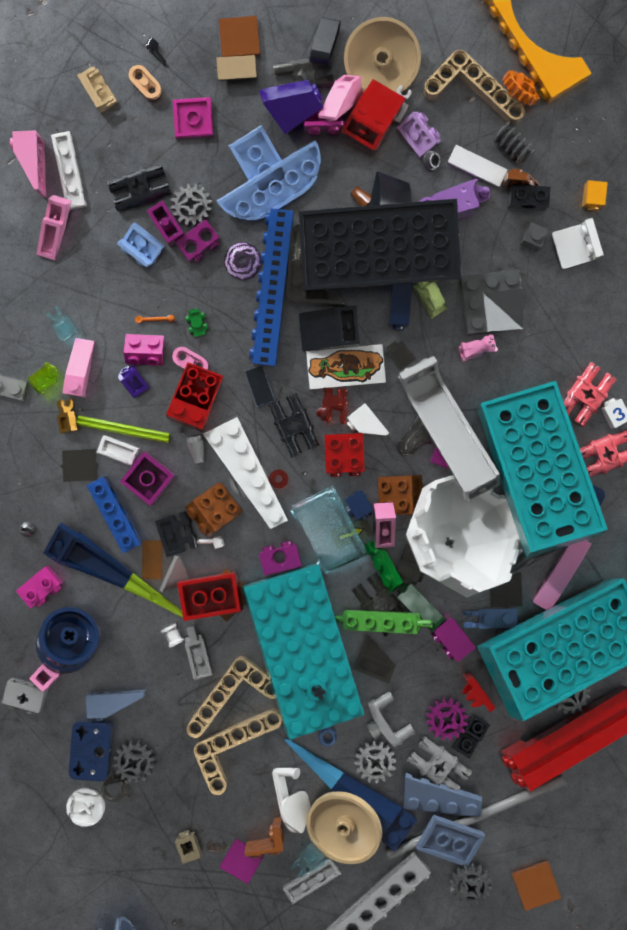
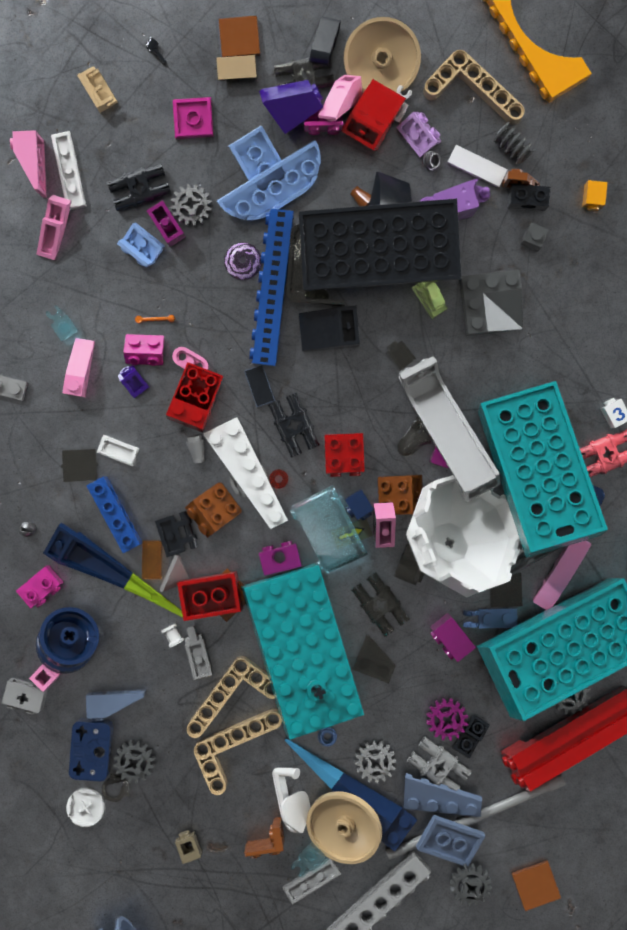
(43, 378): clear neon green bracket -> none
(66, 419): pearl gold plate -> none
(123, 429): lime axle -> none
(145, 83): light nougat plate -> none
(148, 478): magenta brick -> none
(194, 237): magenta brick -> none
(195, 318): green piece -> none
(217, 542): white hand -> none
(239, 865): magenta sticker -> none
(332, 402): clear red animal -> none
(346, 366): tile -> none
(366, 422): white slope -> none
(380, 726): light grey connector -> none
(382, 621): bright green plate -> none
(385, 566): green hinge -> none
(400, 306): dark blue slope -> none
(419, 604): dark green slope -> none
(476, 348): bright pink animal -> none
(476, 693): red piece -> none
(521, 87): orange gear -> none
(577, 244): white bracket -> none
(597, 394): coral pin -> none

